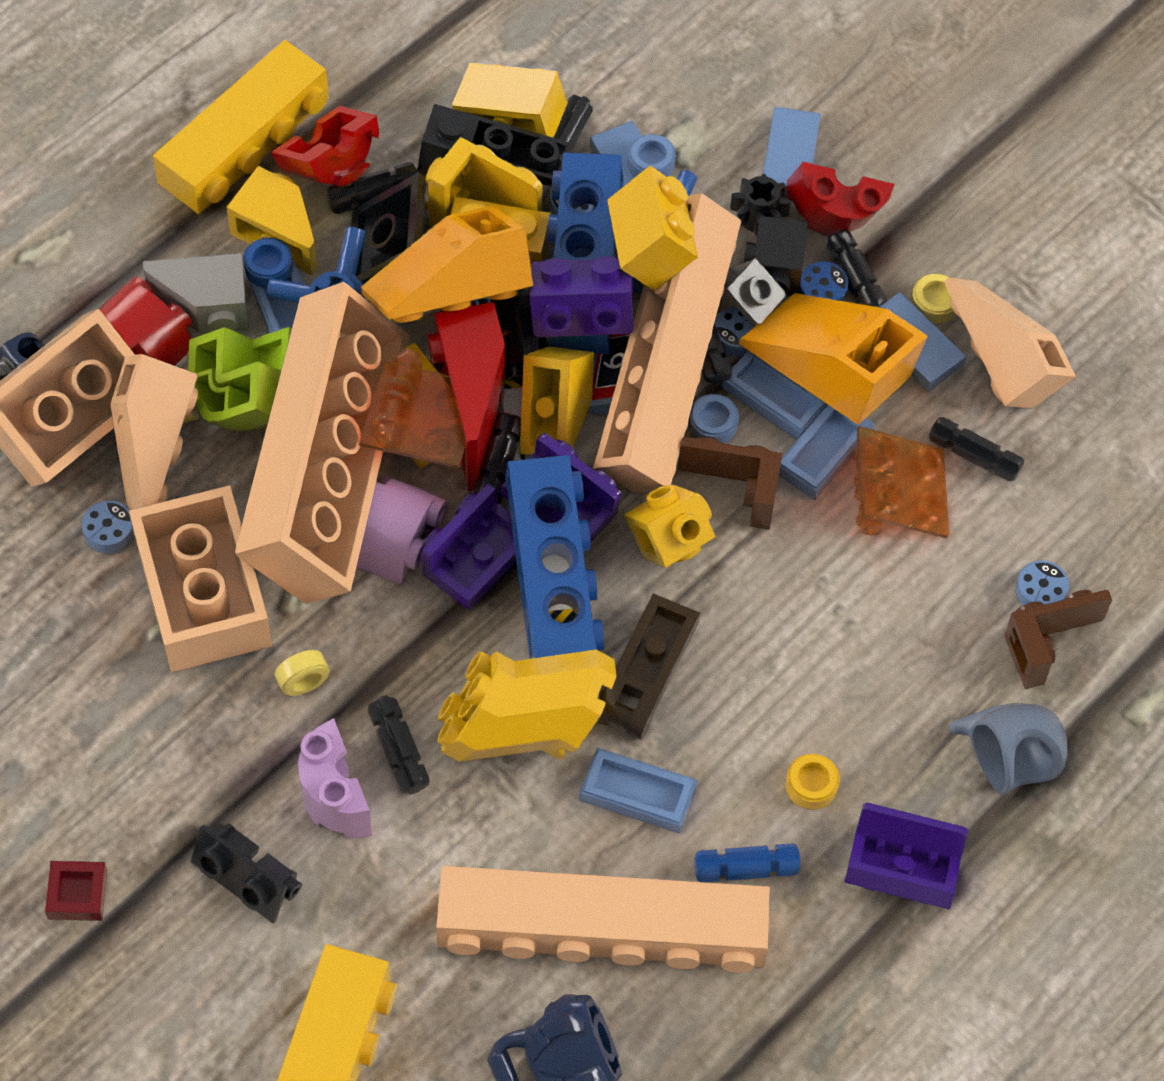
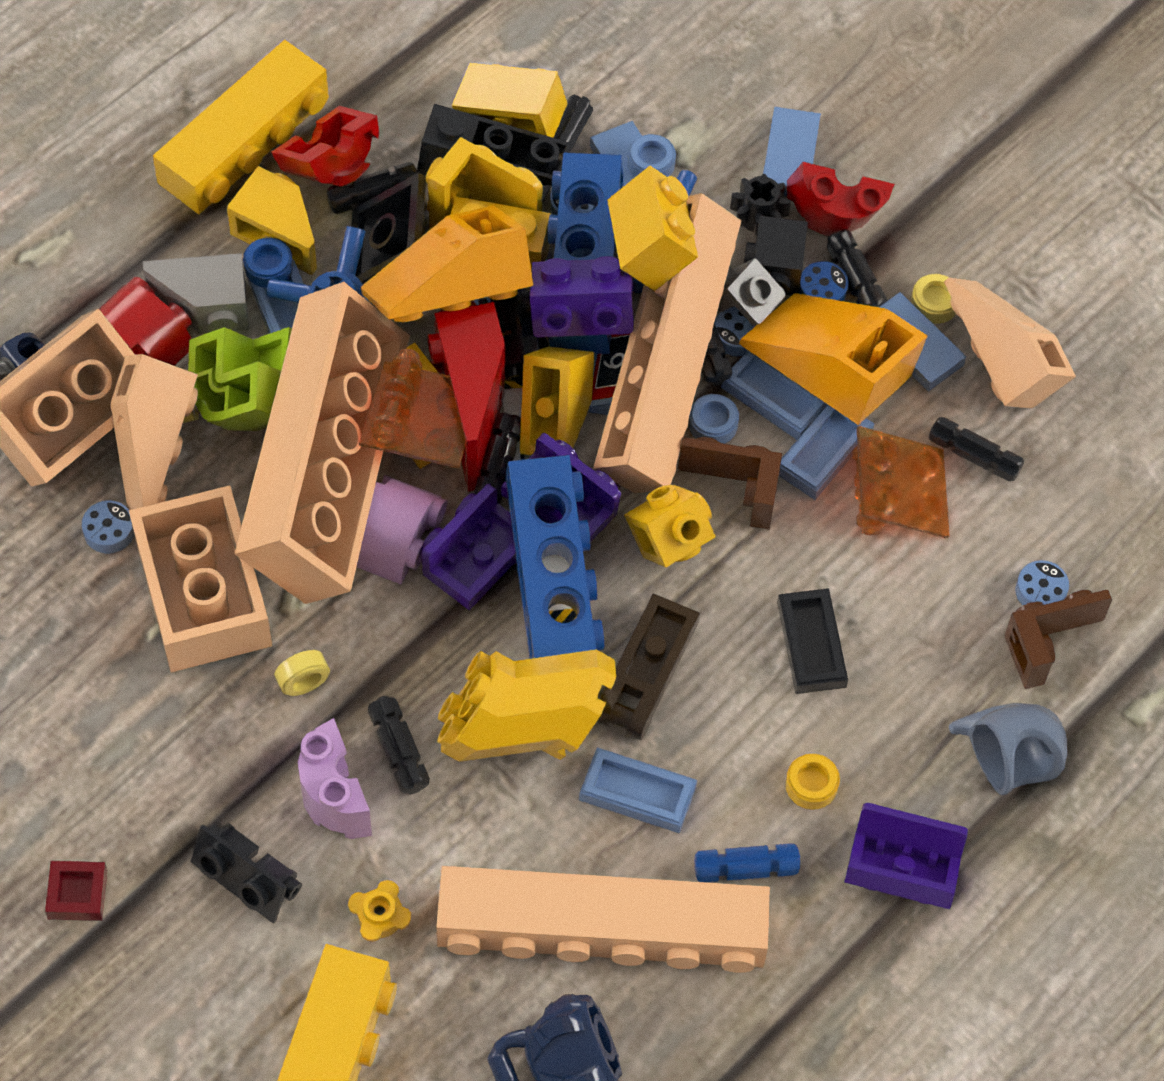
(379, 926): none -> yellow plate
(812, 641): none -> black tile

